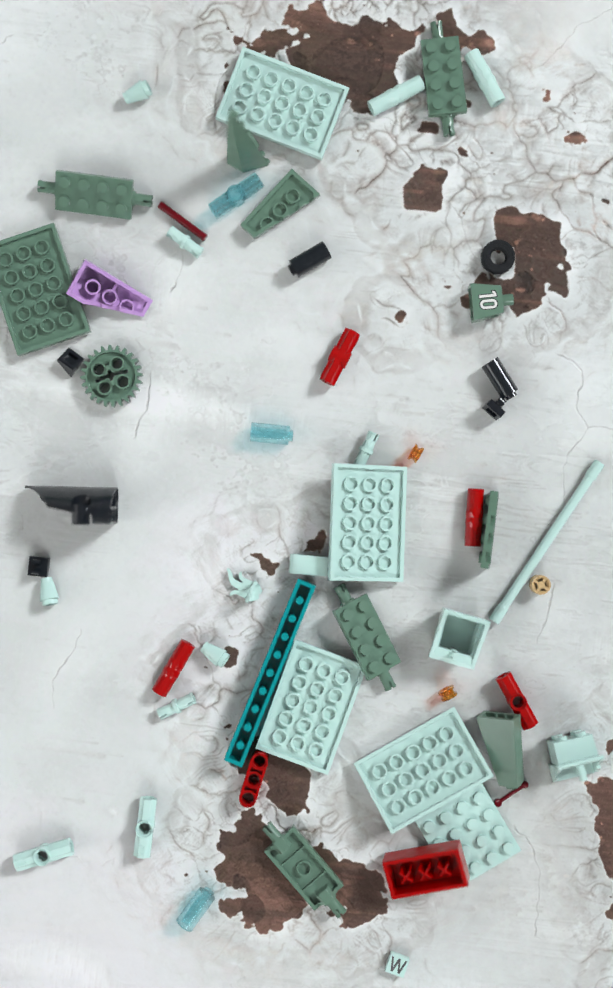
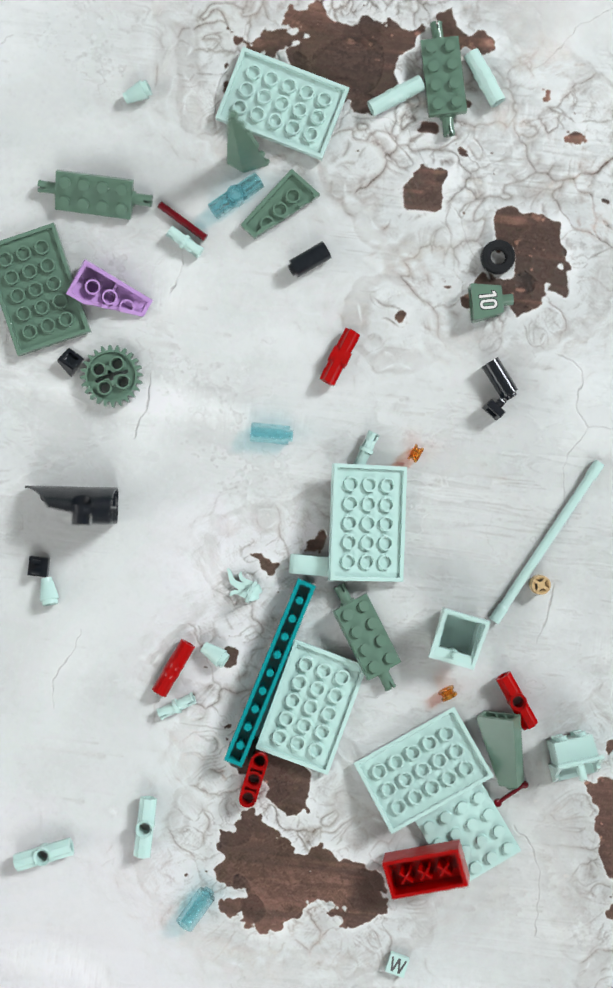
(304, 868): sand green plate -> none
(474, 517): red axle -> none
(487, 537): sand green wing -> none

